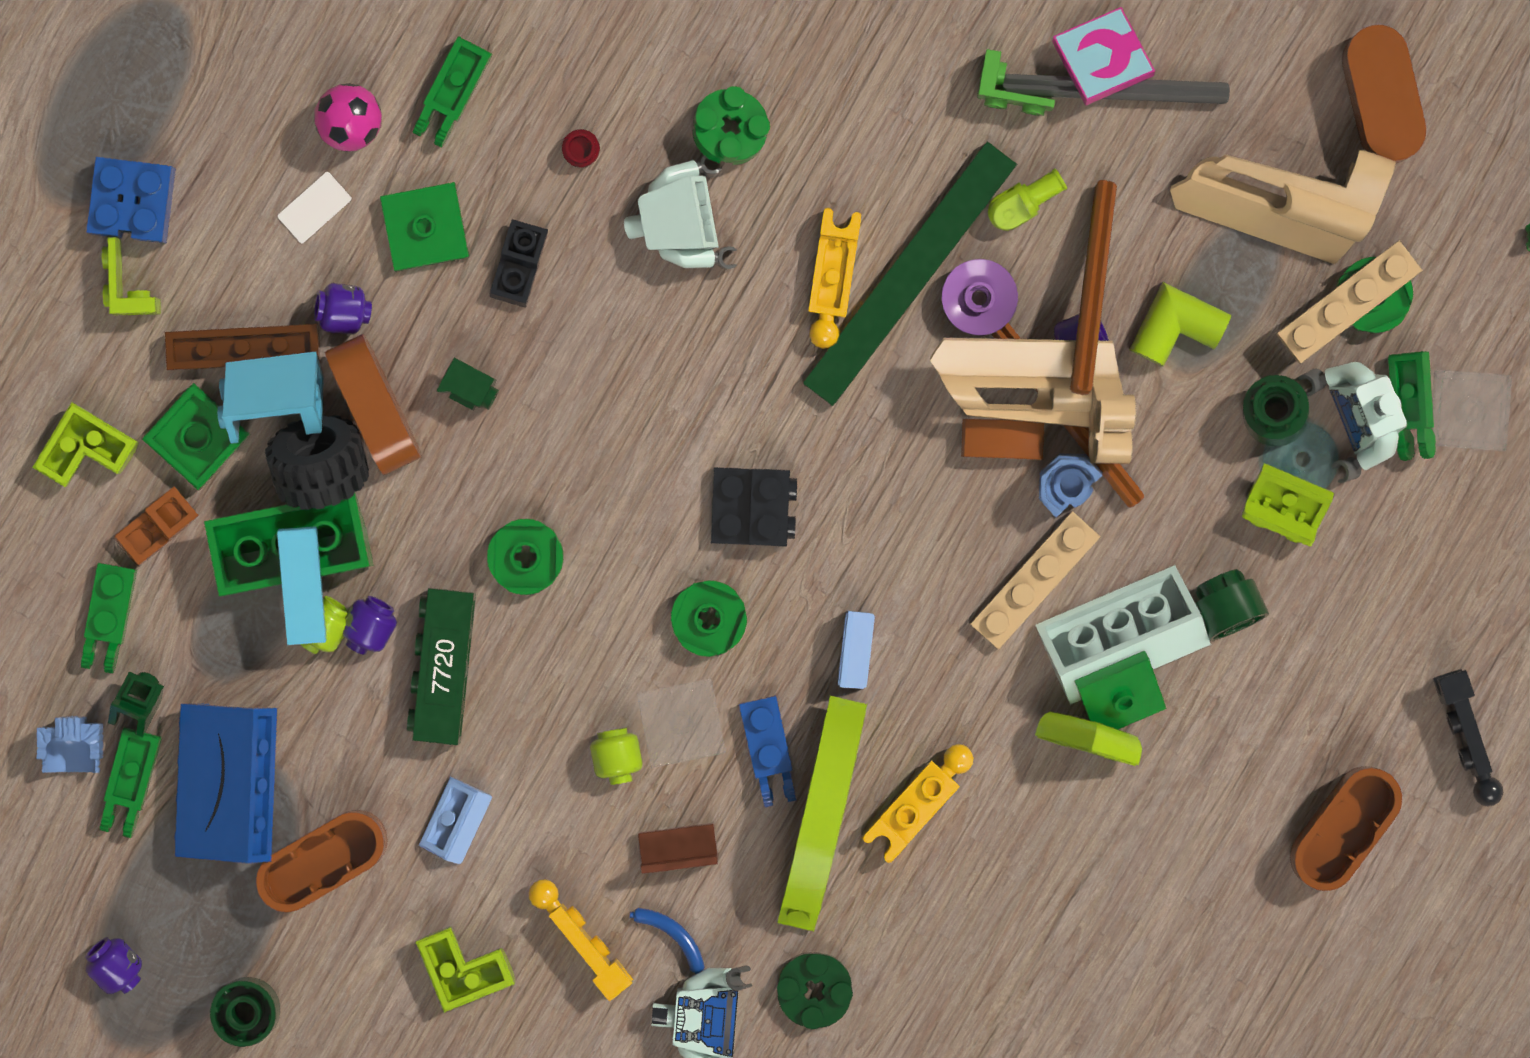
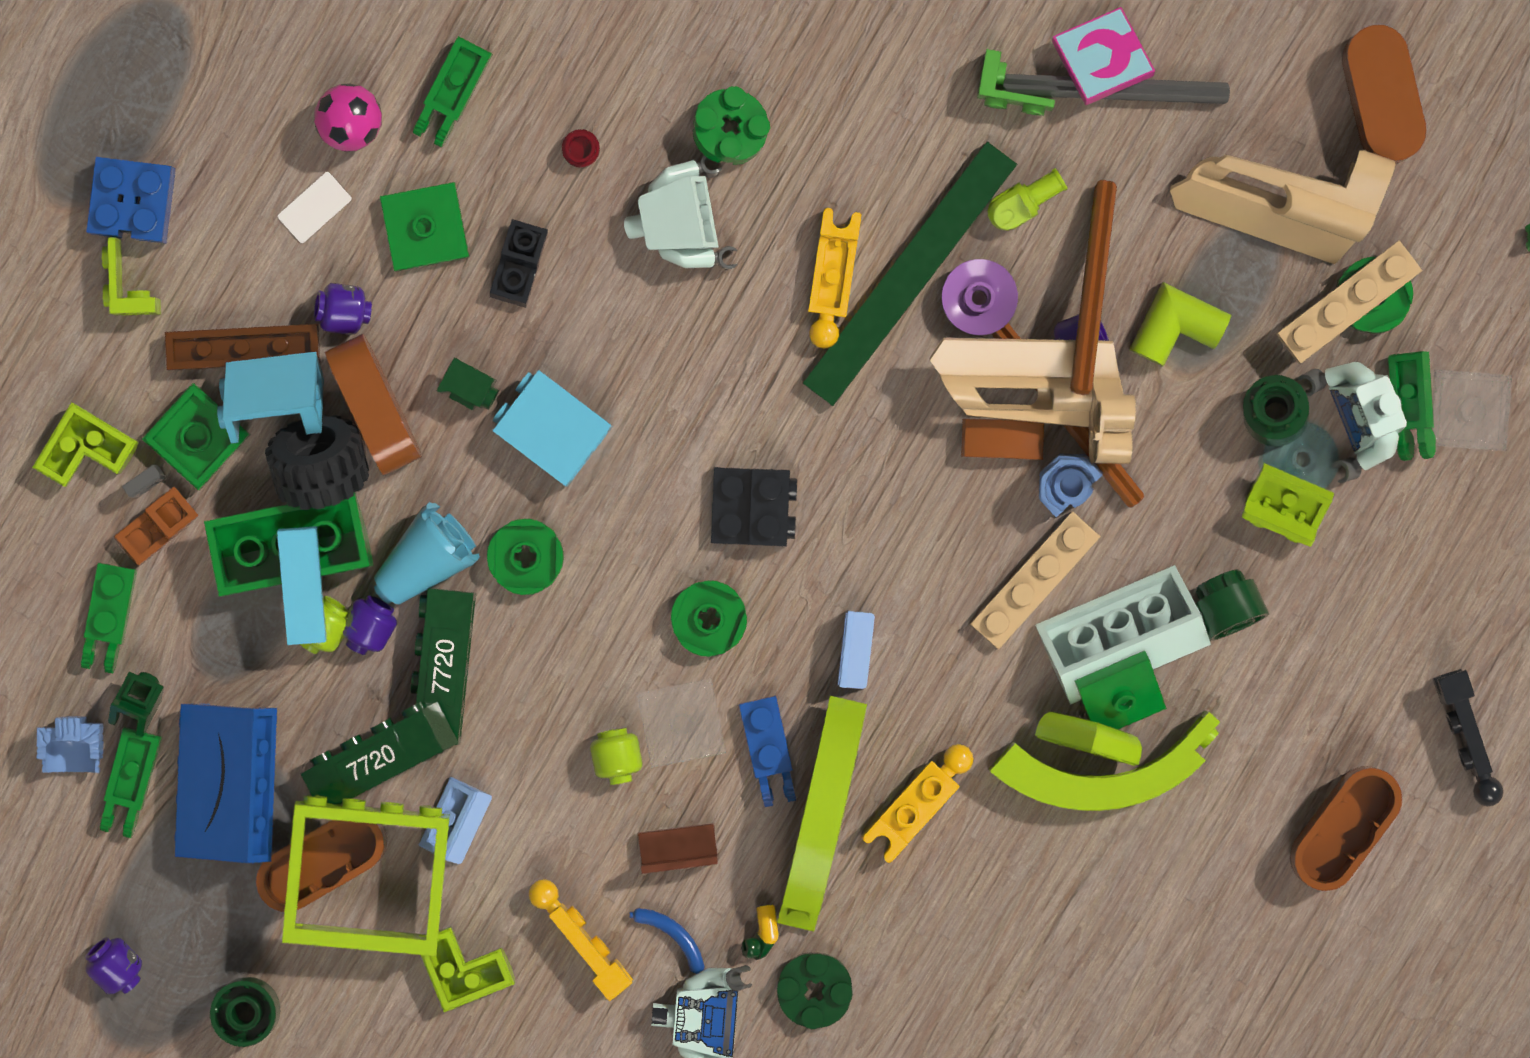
(144, 481): none -> dark grey tile
(355, 938): none -> lime window
(381, 756): none -> dark green brick
(424, 556): none -> medium azure cone
(551, 427): none -> medium azure panel
(766, 936): none -> arm
(1110, 791): none -> lime arch

